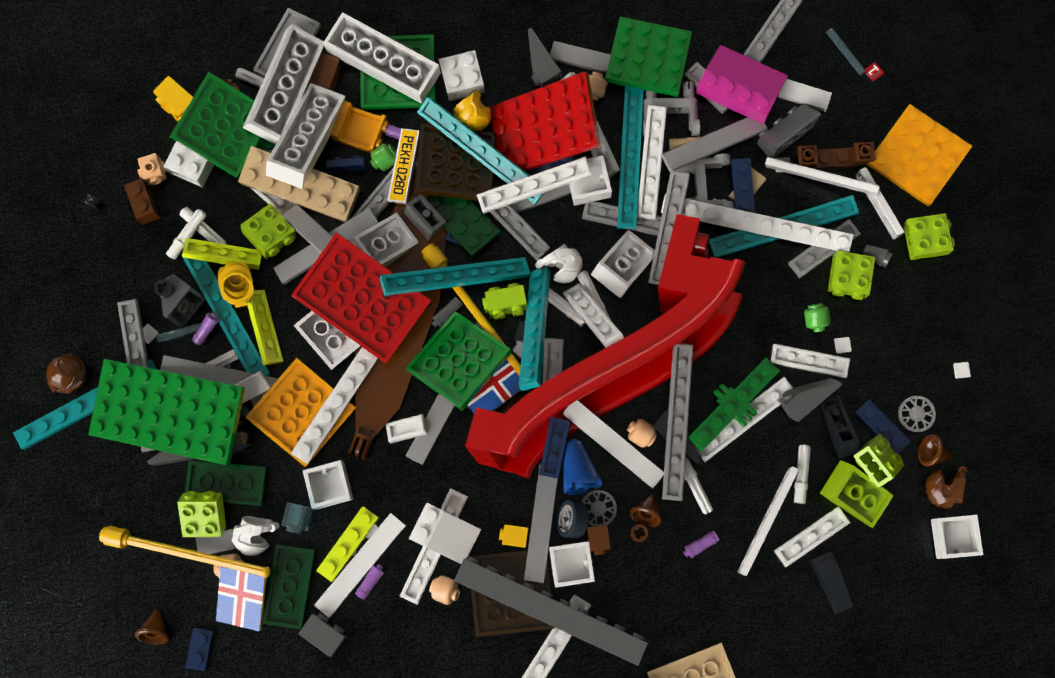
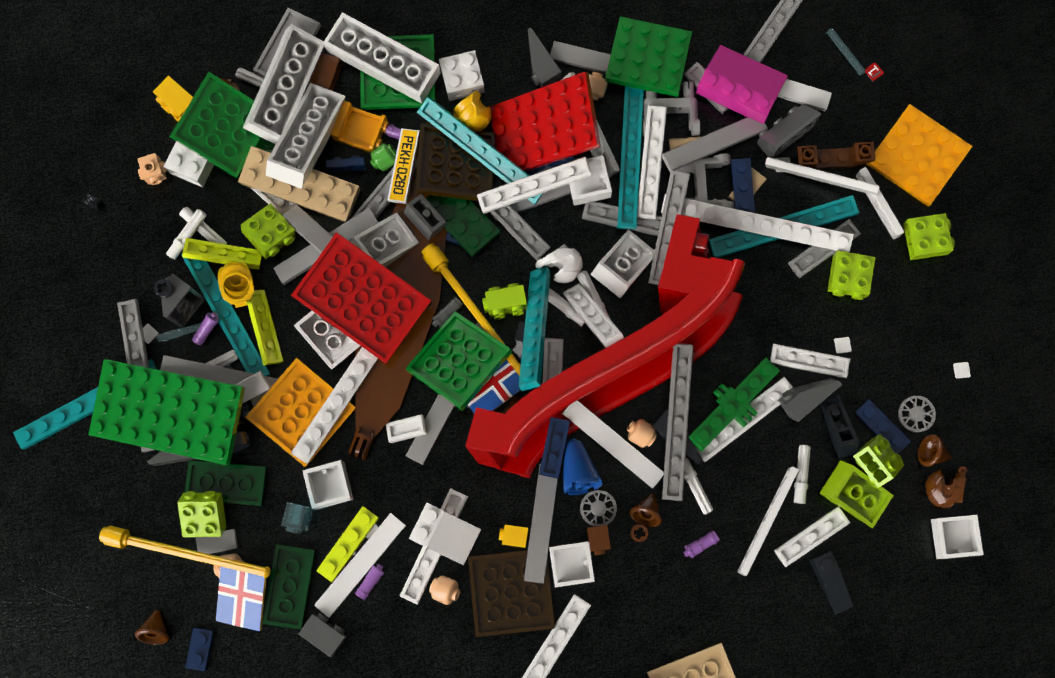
(66, 373): reddish brown helmet -> none
(142, 201): reddish brown brick -> none
(247, 535): white helmet -> none
(454, 276): teal plate -> none
(551, 611): dark grey brick -> none
(572, 519): black wheel -> none
(817, 317): bright green head -> none
(881, 255): dark grey cone -> none

